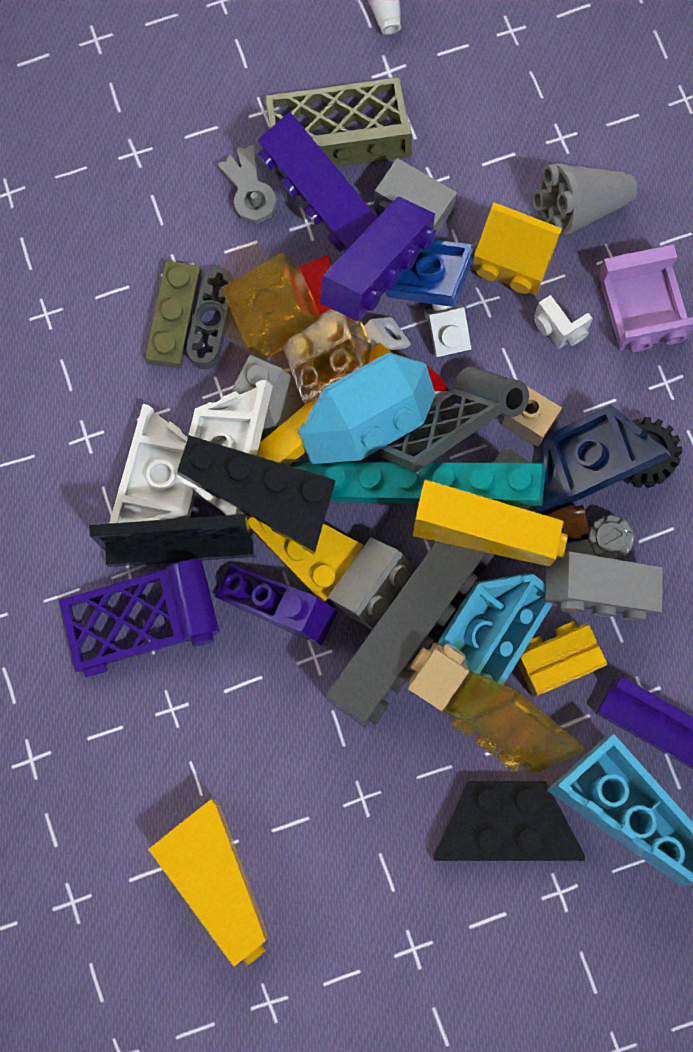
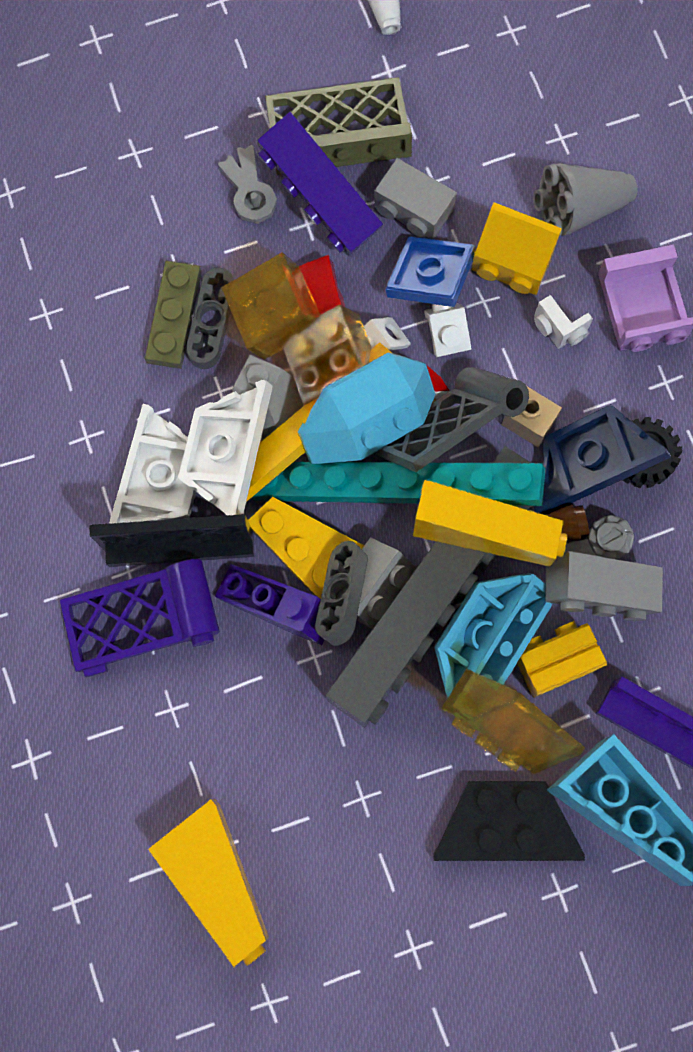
(271, 492): black wing -> none
(335, 616): none -> dark grey beam
(377, 259): dark purple brick -> none
(438, 674): tan brick -> none

